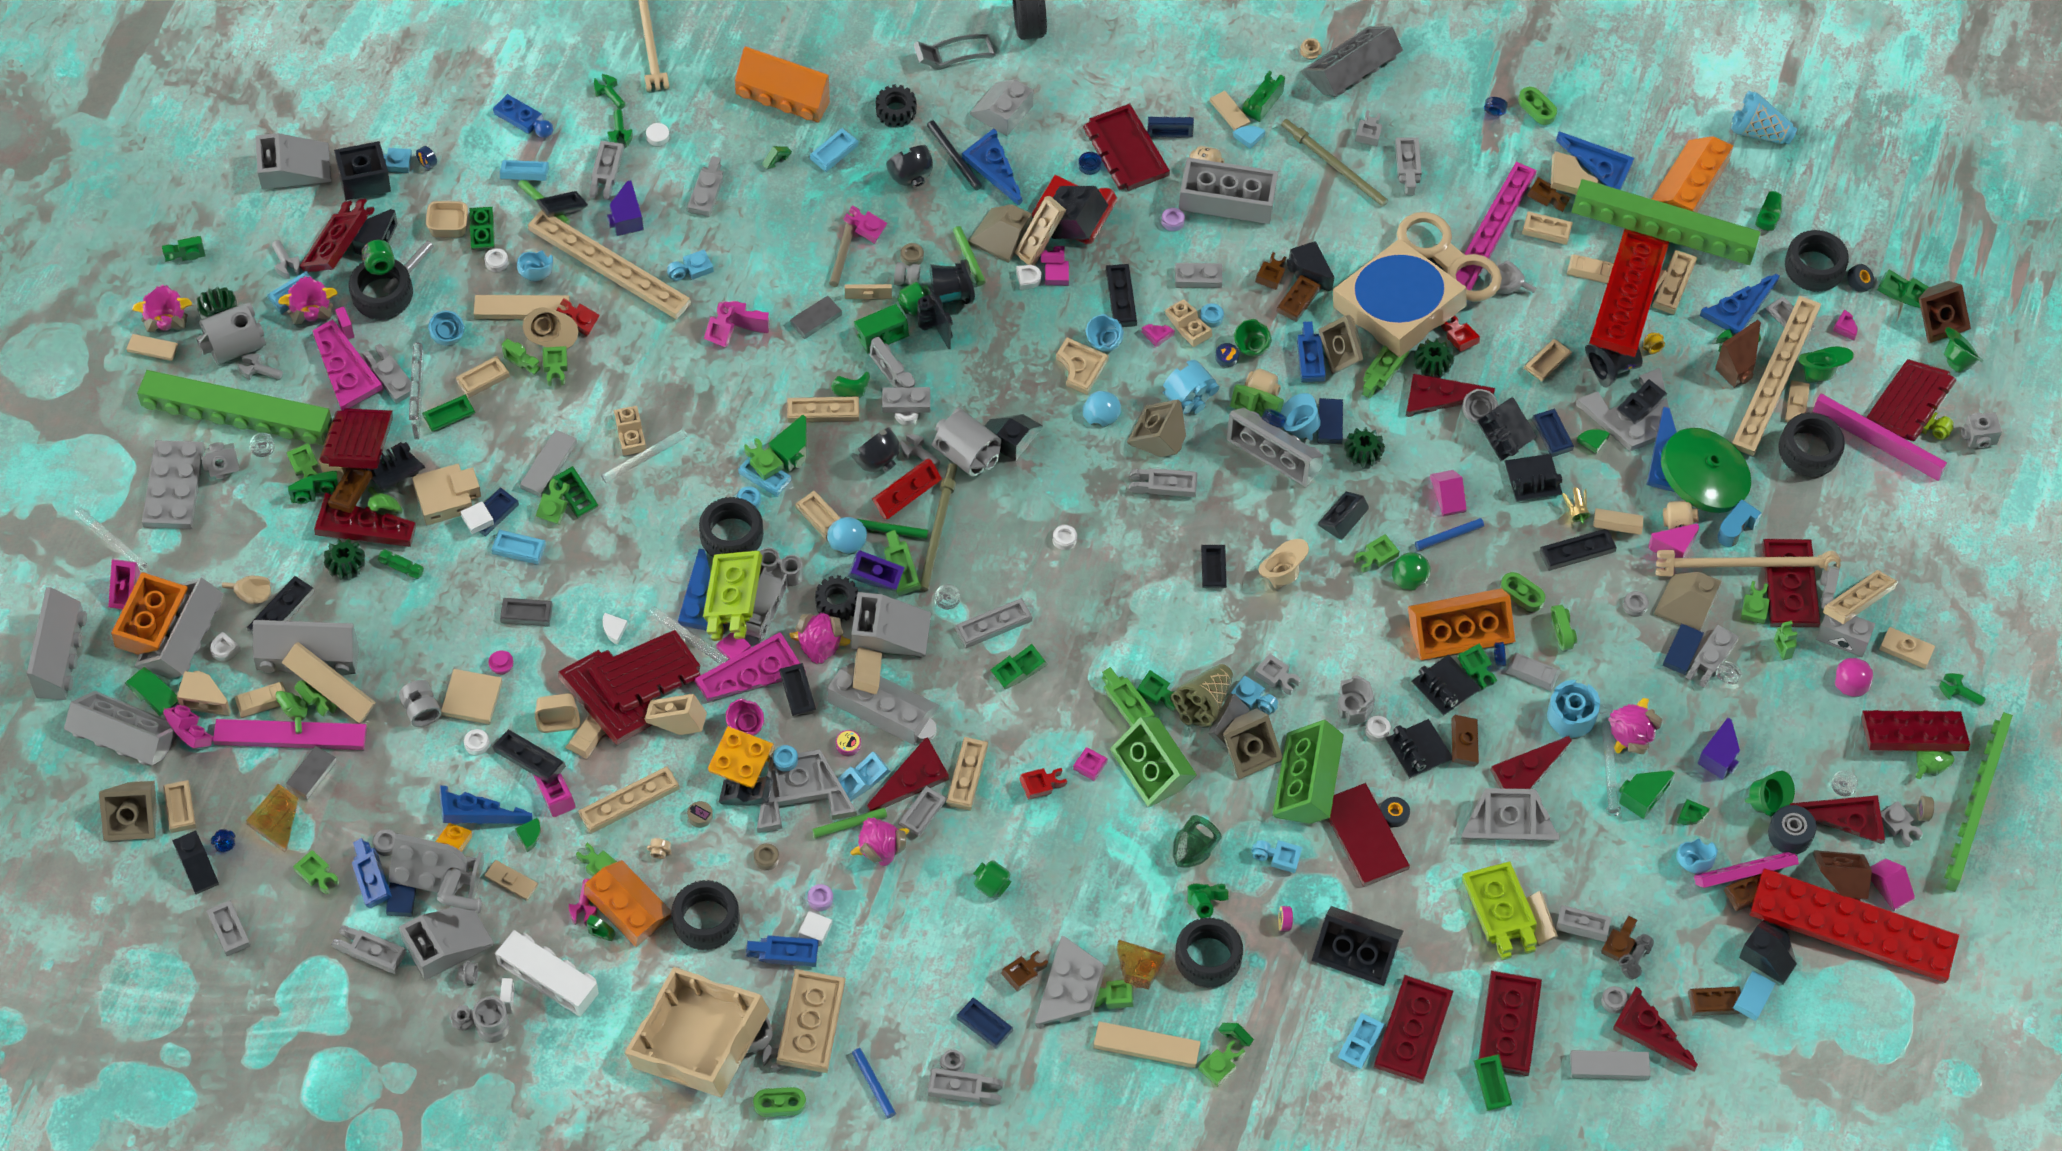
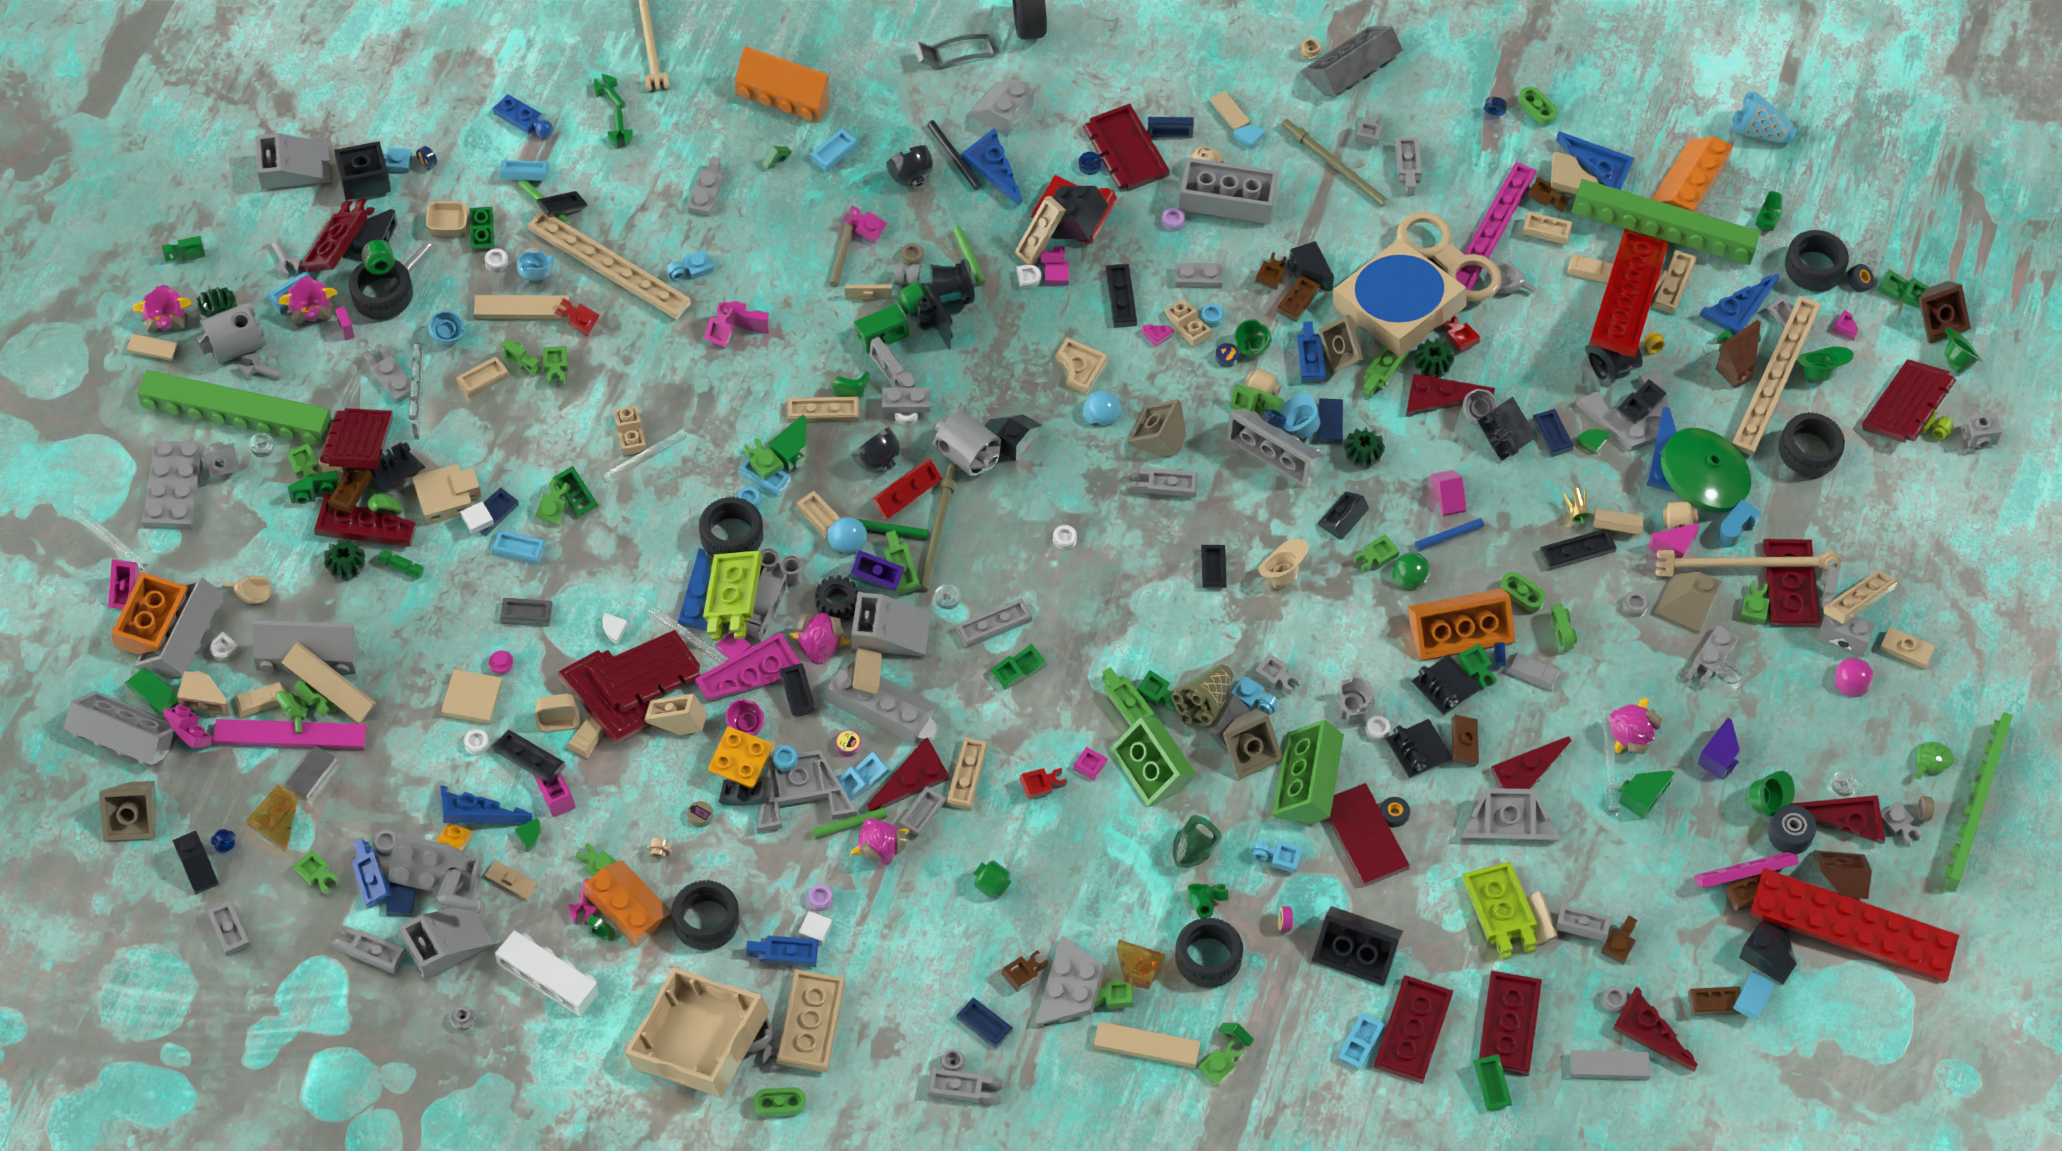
(56, 645): light grey slope -> none
(179, 806): tan tile -> none
(286, 602): black tile -> none
(346, 369): dark pink wing -> none
(420, 703): light grey wheel -> none
(448, 413): green tile -> none
(468, 973): light grey plate -> none
(491, 1019): light grey wheel -> none
(507, 994): white tile -> none
(548, 463): light grey tile -> none
(550, 328): tan piece -> none
(606, 168): light grey hinge -> none
(625, 211): dark purple slope -> none
(628, 799): tan tile -> none
(657, 134): white tile -> none
(766, 856): dark tan tile -> none
(816, 317): flat silver tile -> none
(873, 1083): blue bar -> none
(897, 95): black tyre -> none
(918, 451): light grey bar -> none
(1001, 231): dark tan slope -> none
(1104, 333): medium azure hair -> none
(1191, 387): medium azure brick -> none
(1264, 97): green hinge -> none
(1533, 477): black hinge -> none
(1547, 360): tan tile -> none
(1573, 709): medium azure brick -> none
(1629, 962): dark grey bar -> none
(1683, 649): dark blue tile -> none
(1692, 813): green tile -> none
(1696, 856): medium azure hair -> none
(1786, 640): bright green plate -> none
(1797, 399): tan piece -> none
(1880, 437): dark pink tile -> none
(1892, 883): dark pink slope -> none
(1915, 730): dark red plate -> none
(1958, 688): green bar -> none

